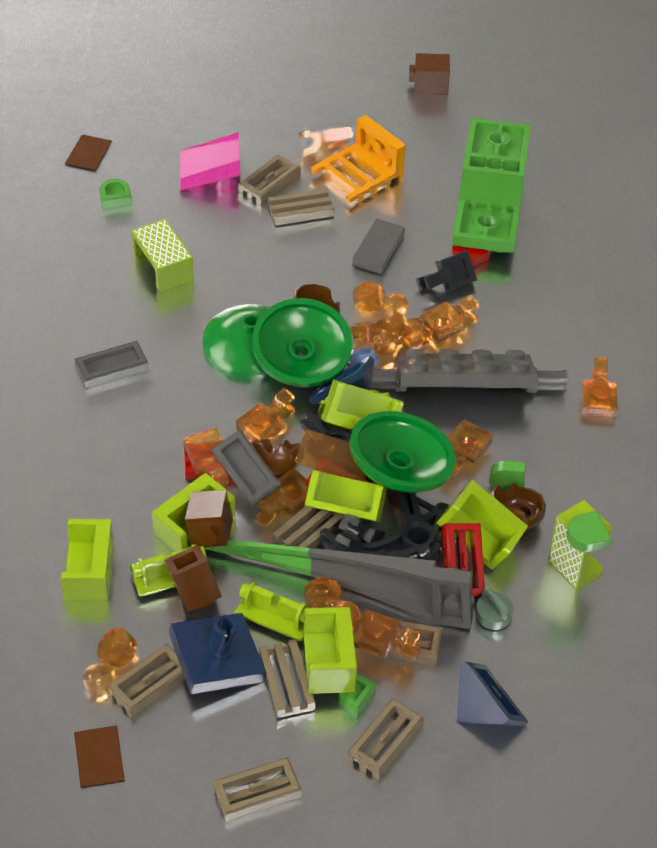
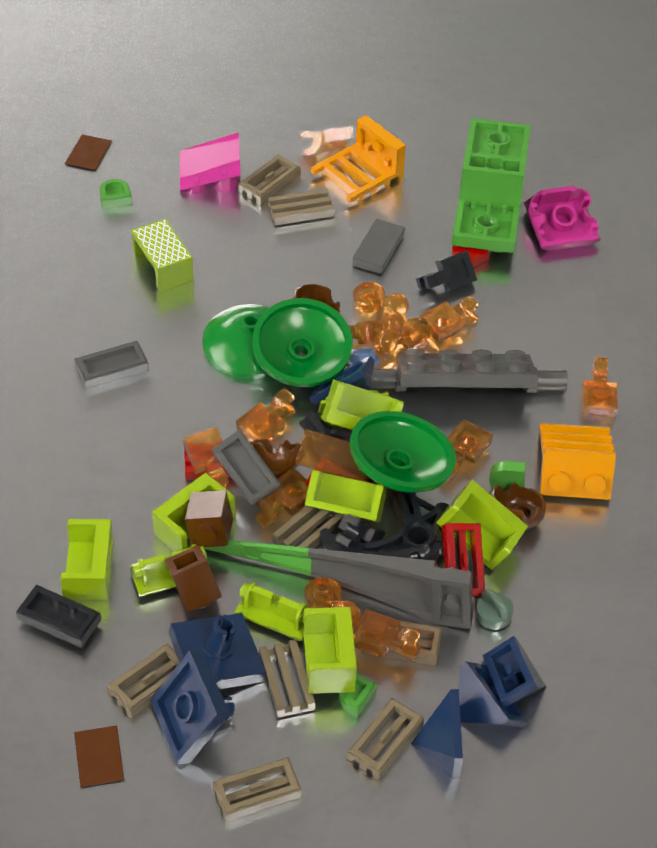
(58, 616): none -> black plate
(114, 651): clear orange plate -> none
(190, 707): none -> dark blue tile
(430, 73): reddish brown brick -> none
(442, 737): none -> dark blue slope
(512, 672): none -> dark blue slope
(562, 218): none -> dark pink slope
(571, 563): lime panel -> none
(576, 461): none -> light orange plate
(588, 532): bright green tile -> none

